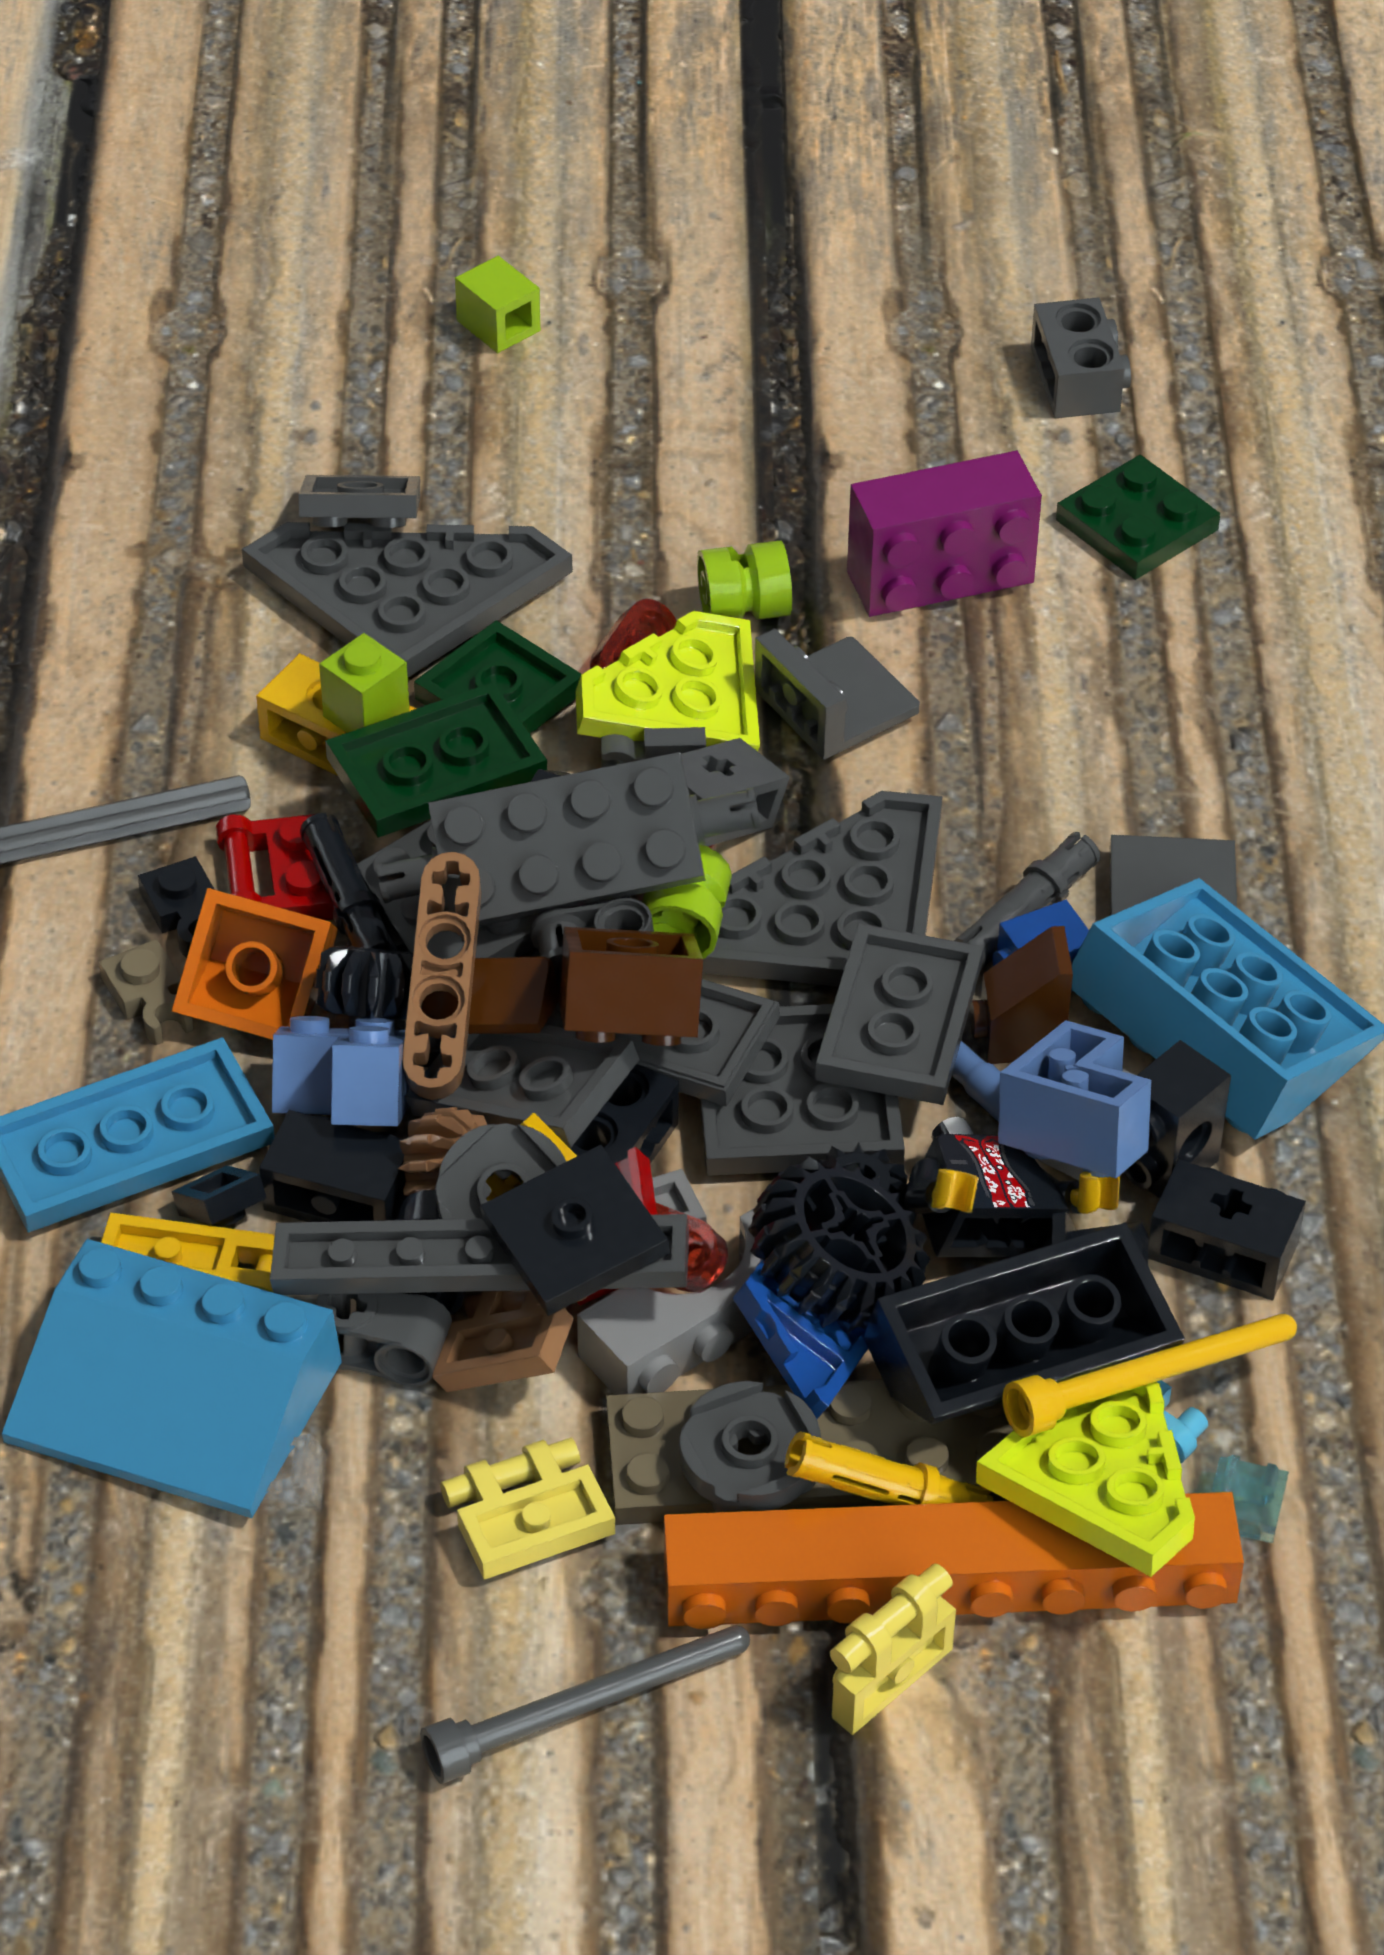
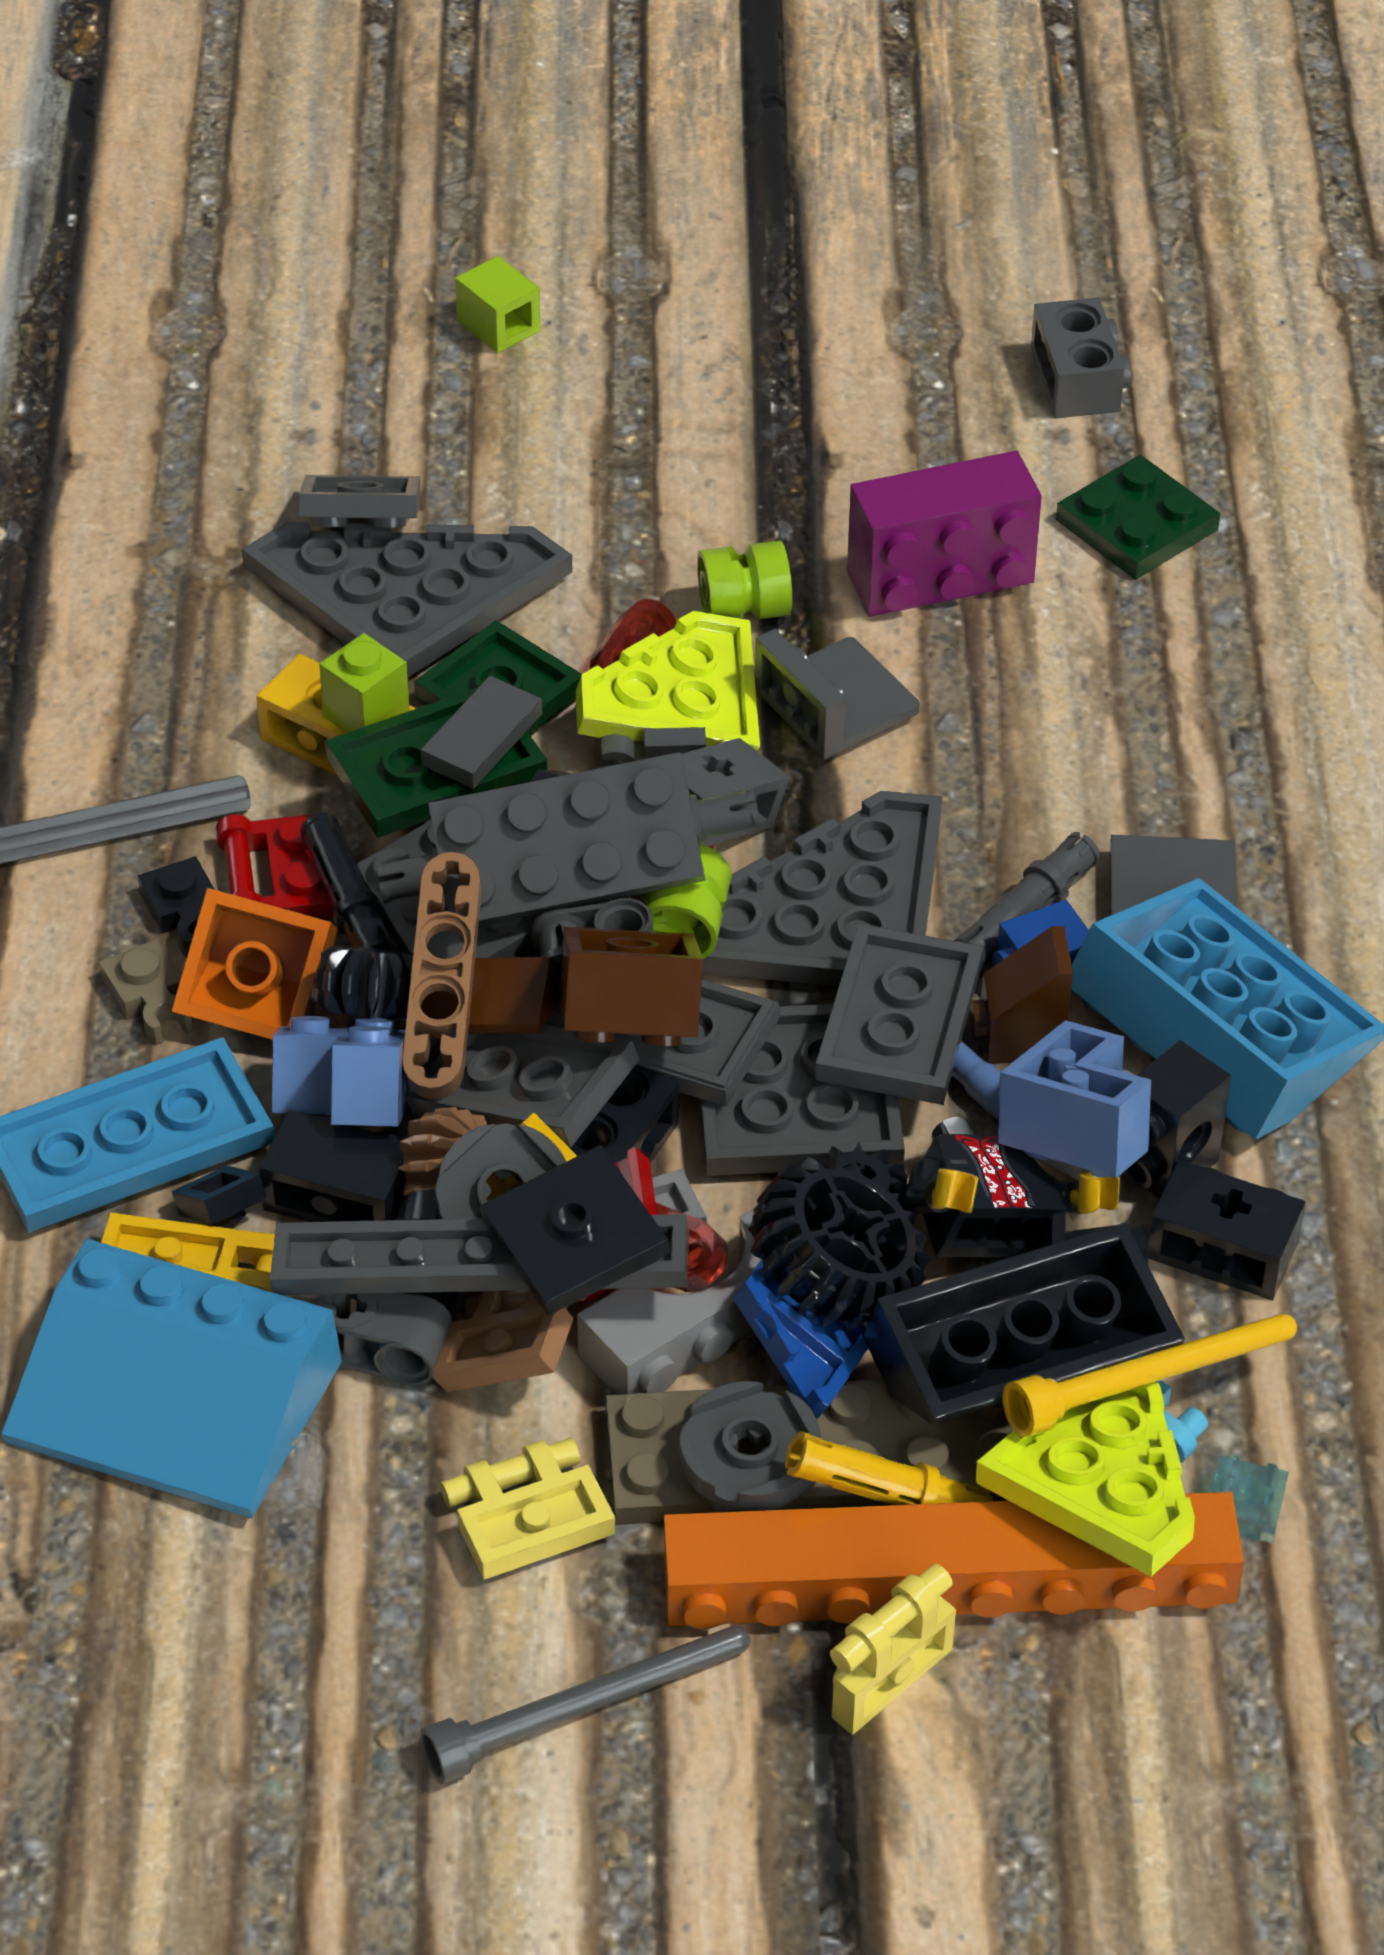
(481, 732): none -> dark grey tile

